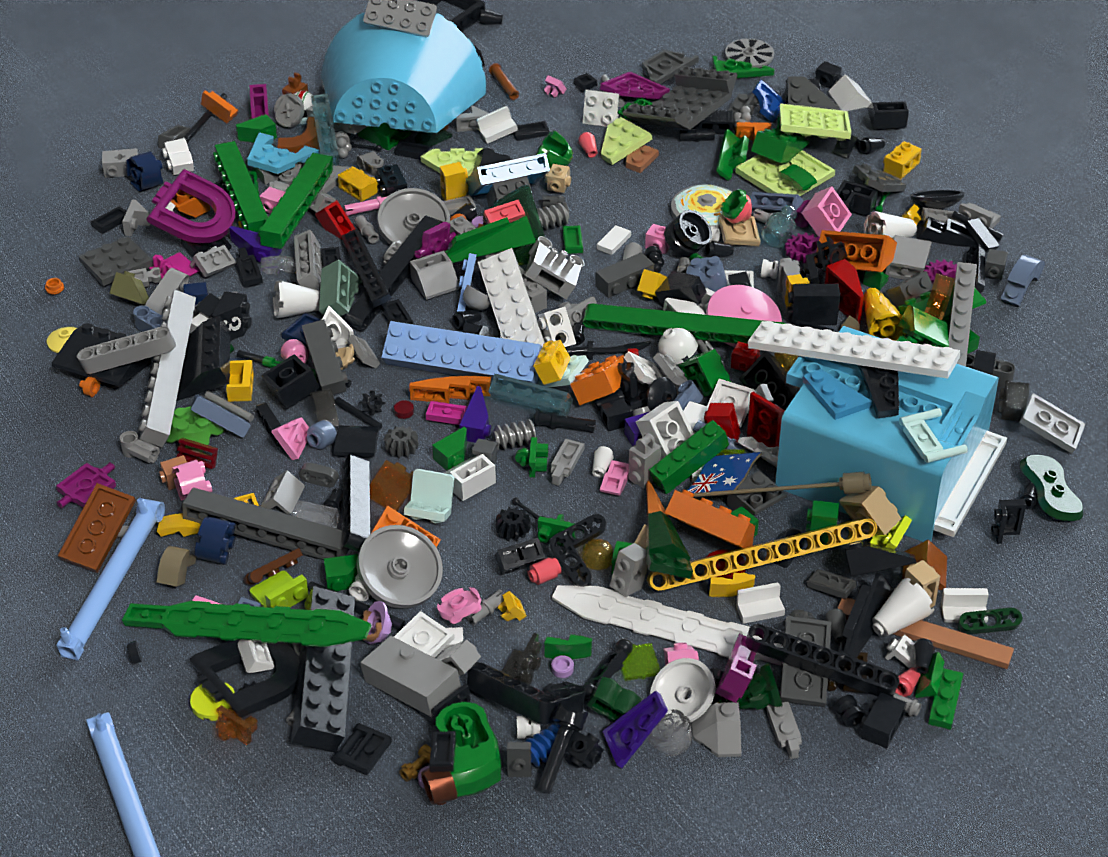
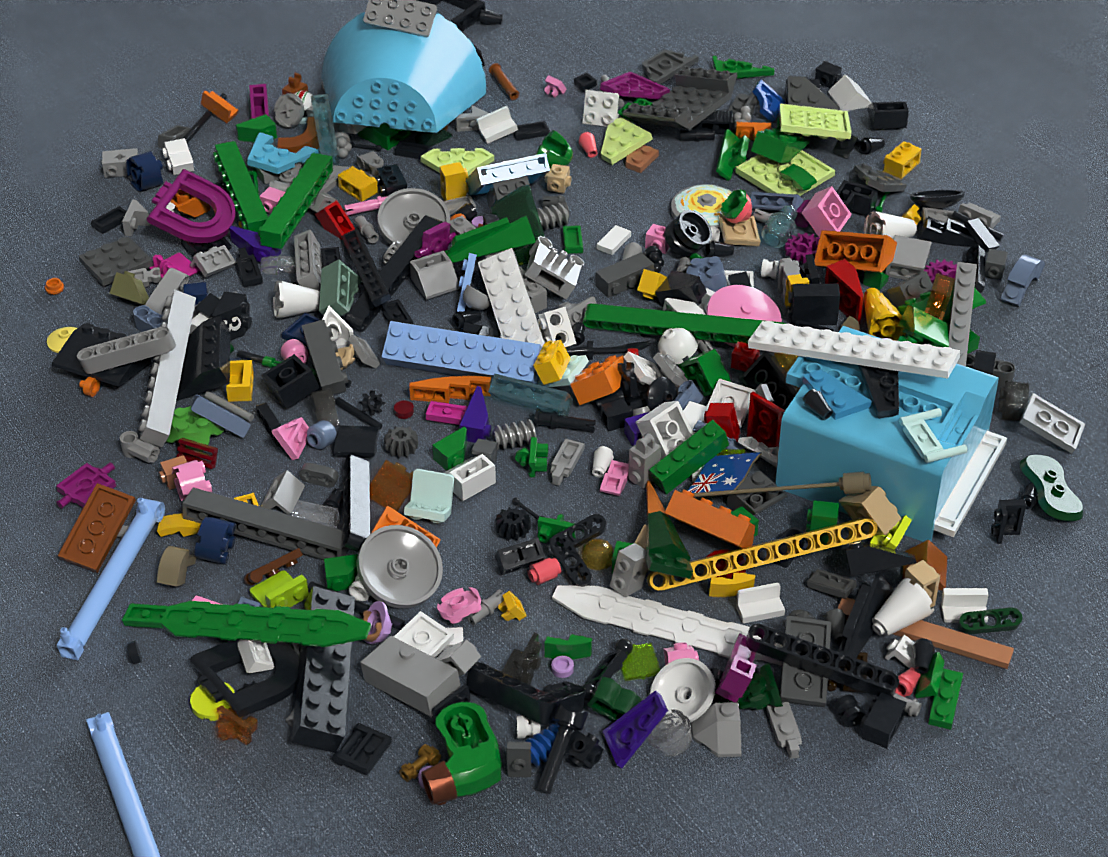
(443, 751): black tile -> none
(487, 157): black slope -> none
(511, 210): coral plate -> none
(750, 51): light grey piece -> none
(816, 402): none -> black cone
(834, 253): black piece -> none

